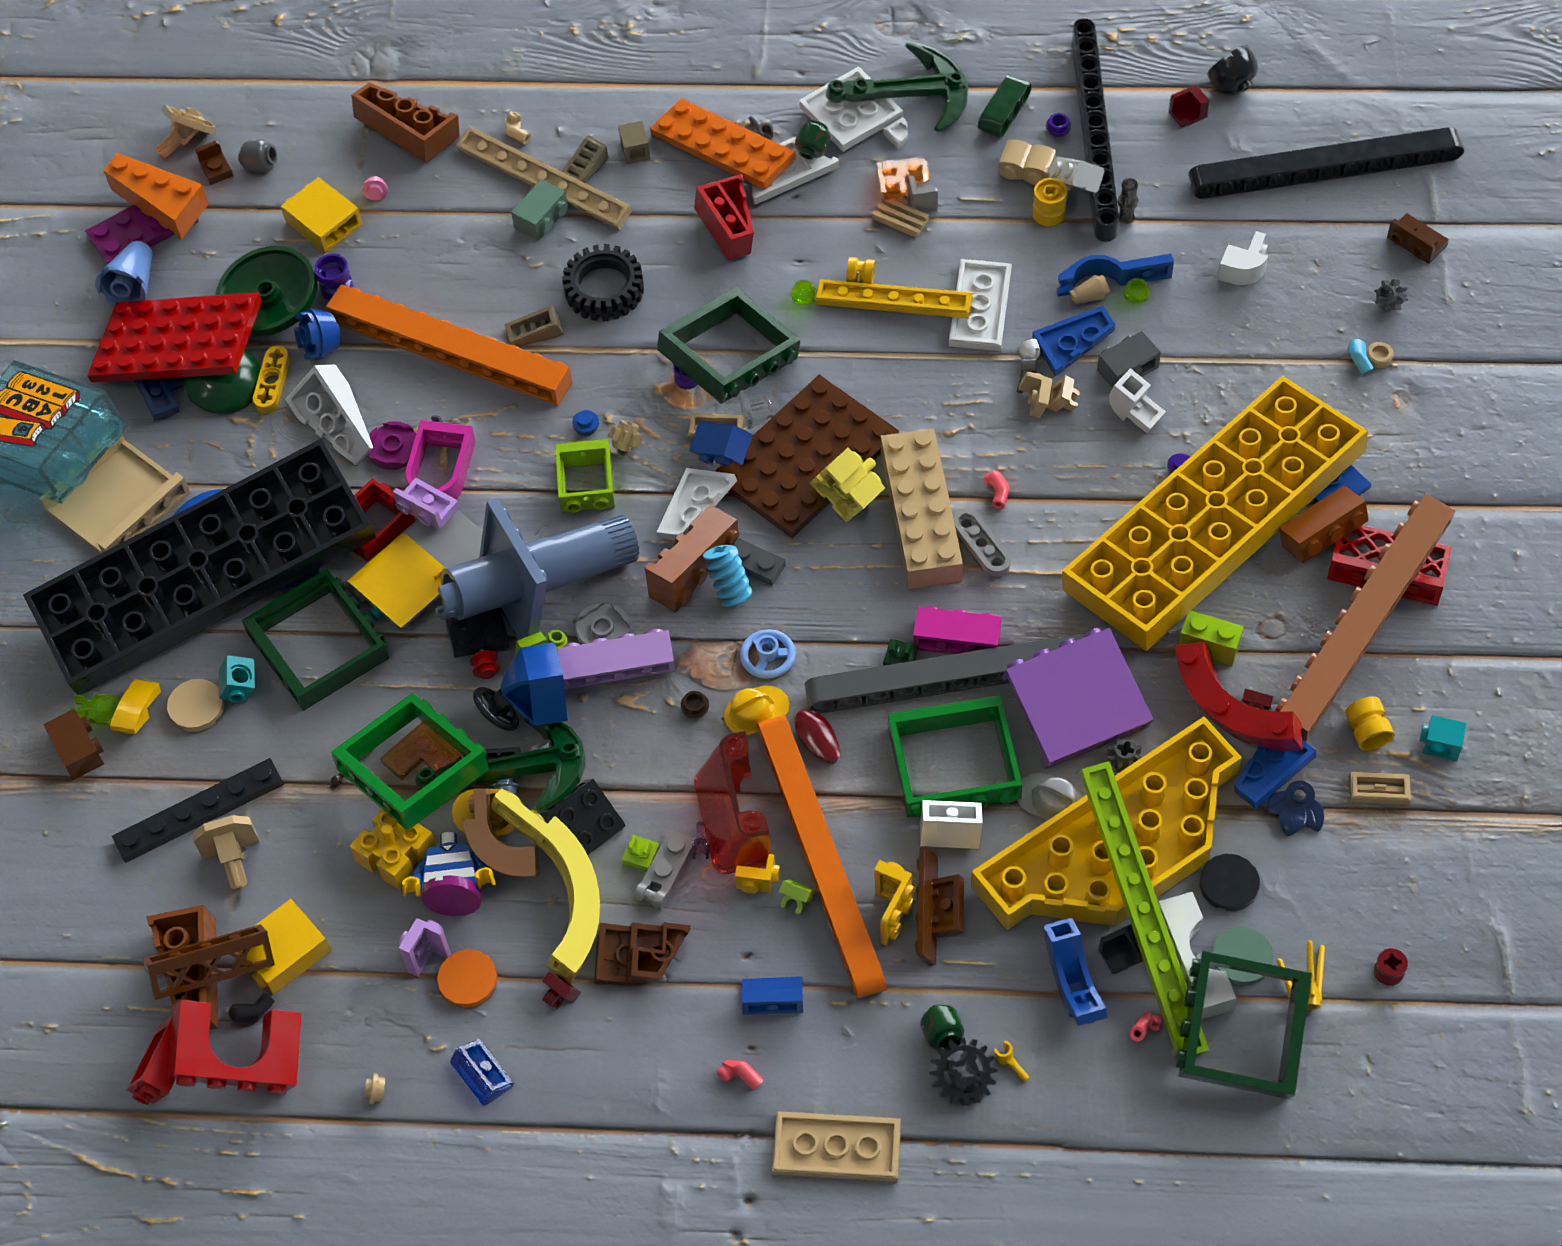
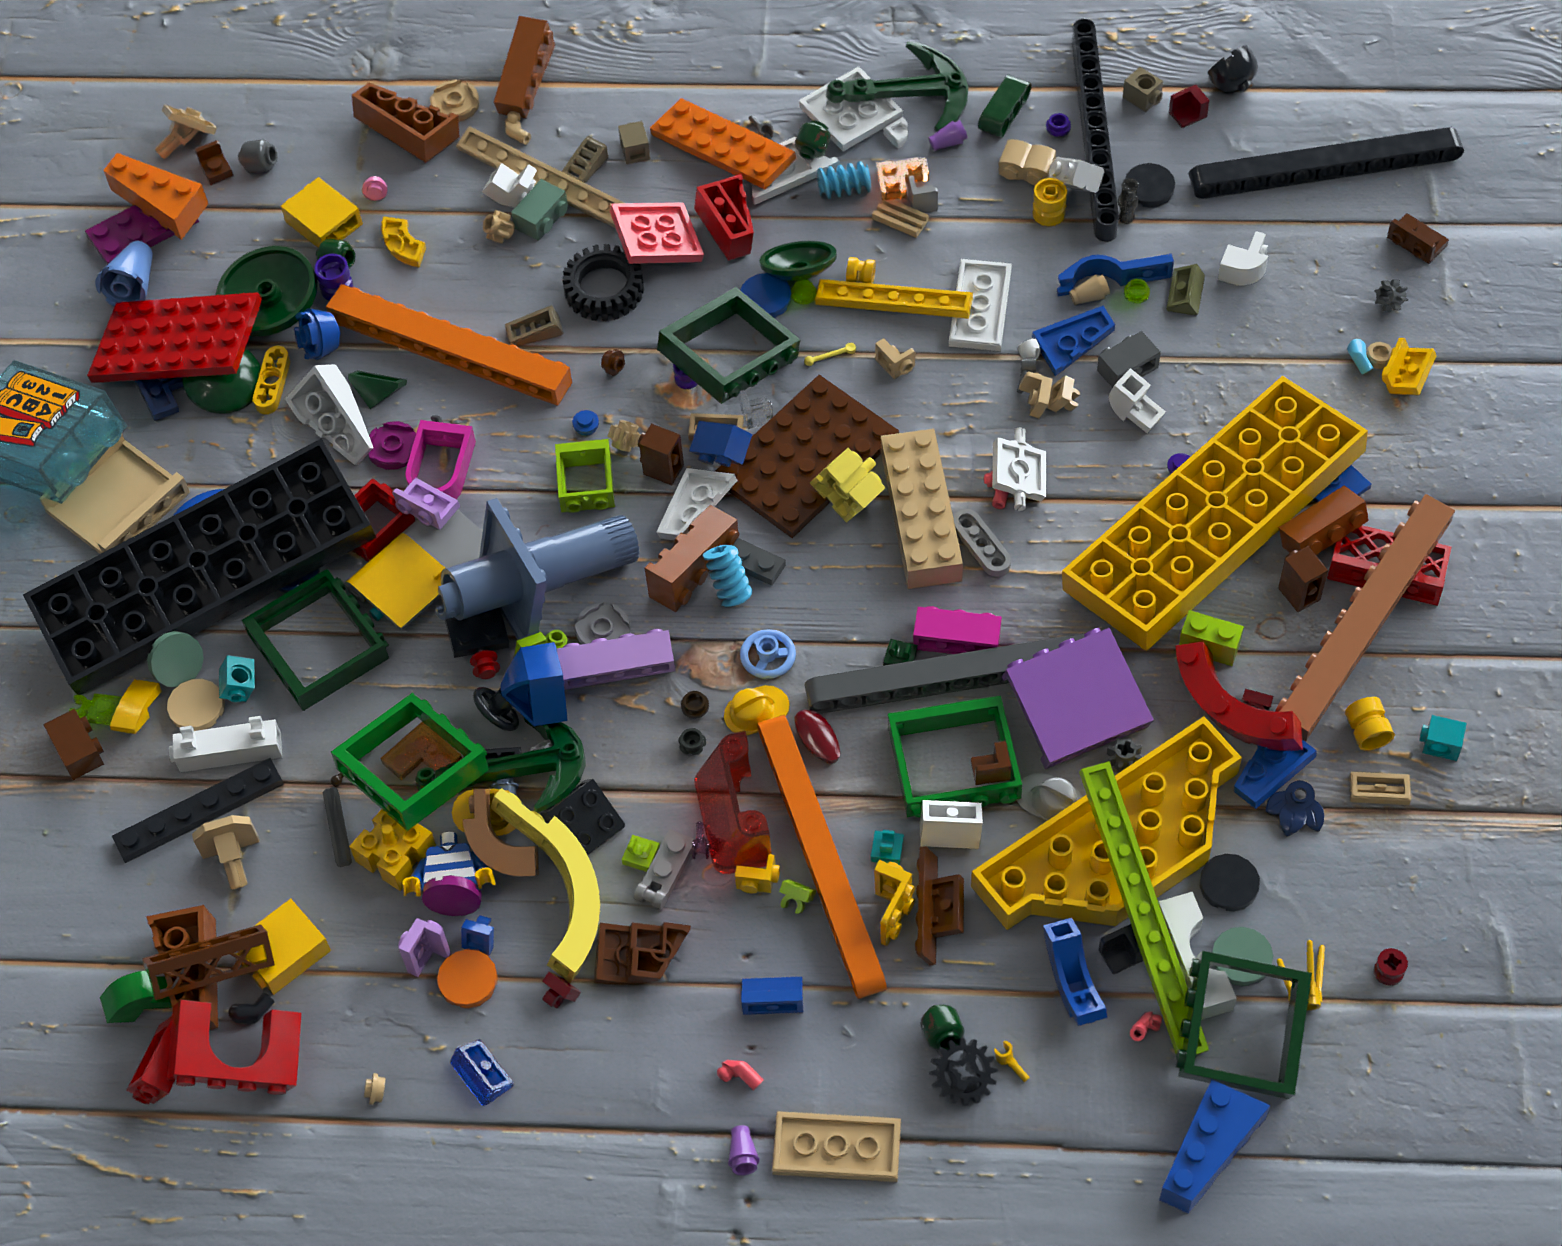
(130, 995): none -> green brick
(175, 658): none -> sand green tile
(226, 745): none -> white brick
(335, 246): none -> dark green head
(337, 827): none -> dark grey axle
(375, 387): none -> dark green slope
(401, 243): none -> yellow tile
(456, 98): none -> tan tile
(478, 935): none -> blue tile
(498, 226): none -> tan gear
(509, 187): none -> white brick
(524, 66): none -> dark orange wedge
(613, 361): none -> reddish brown plate
(656, 233): none -> coral plate
(661, 454): none -> reddish brown brick
(691, 735): none -> pearl dark grey plate
(742, 1155): none -> medium lavender cone
(768, 292): none -> blue tile
(798, 260): none -> dark green dish
(843, 179): none -> medium azure piece
(850, 348): none -> light yellow hinge
(887, 846): none -> teal tile
(892, 361): none -> tan bracket
(950, 135): none -> medium lavender cone
(992, 767): none -> reddish brown panel
(1019, 469): none -> white plate
(1143, 89): none -> dark tan brick
(1154, 184): none -> black tile
(1186, 290): none -> olive slope
(1214, 1137): none -> blue wedge
(1302, 578): none -> reddish brown brick
(1407, 368): none -> yellow bracket

